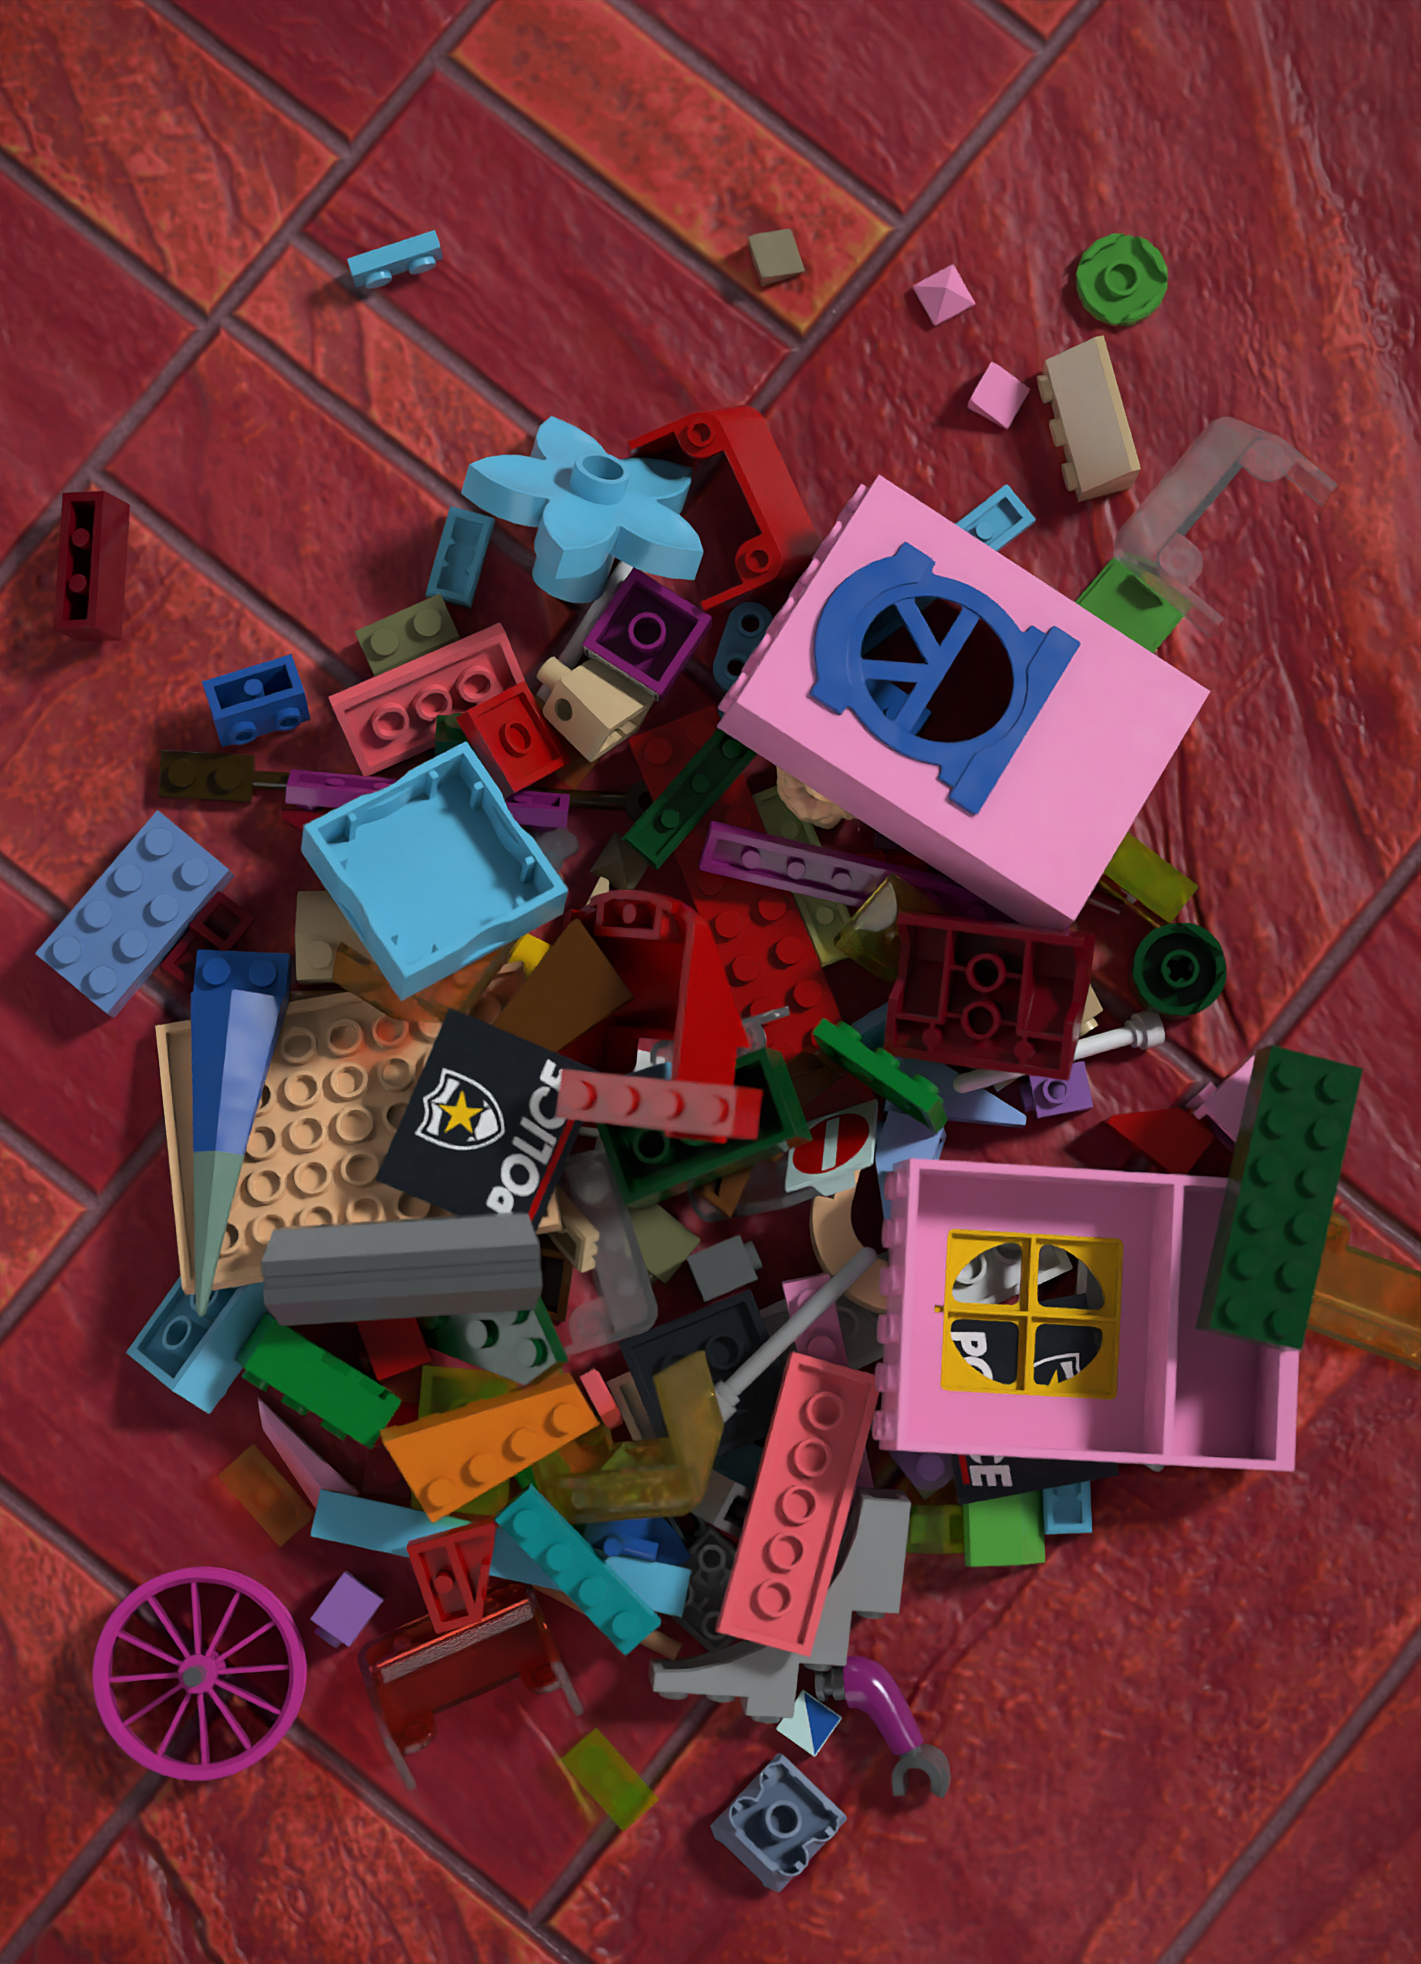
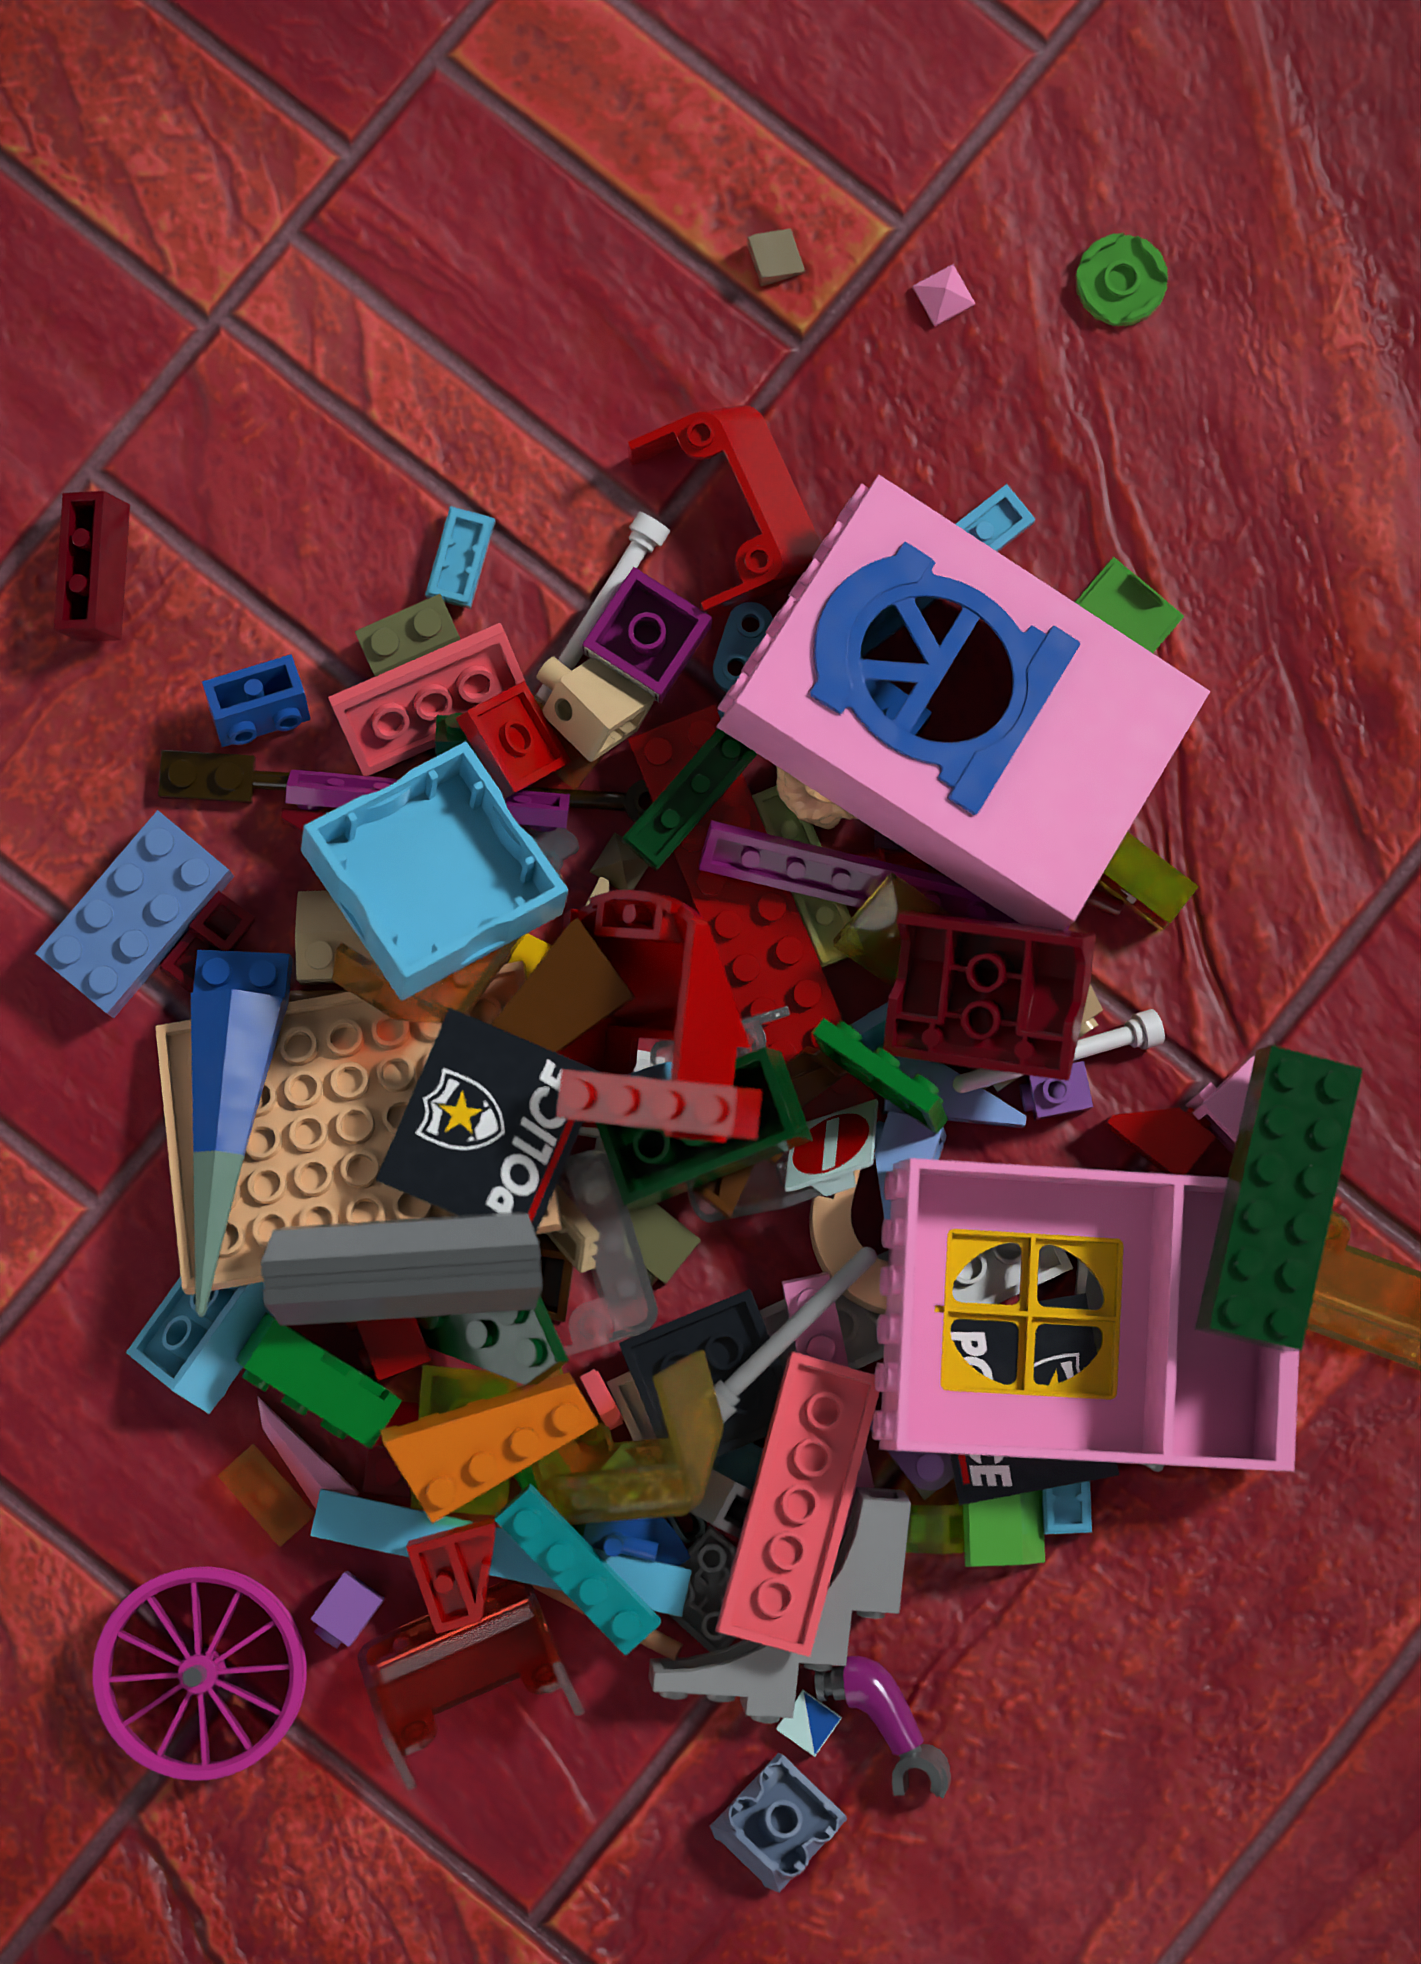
(413, 254): medium azure plate -> none
(589, 510): medium azure plant -> none
(610, 1779): clear neon green plate -> none
(724, 1268): dark grey brick -> none
(998, 396): bright pink slope -> none
(1089, 420): tan slope -> none
(1153, 536): clear windscreen -> none
(1203, 968): dark green brick -> none

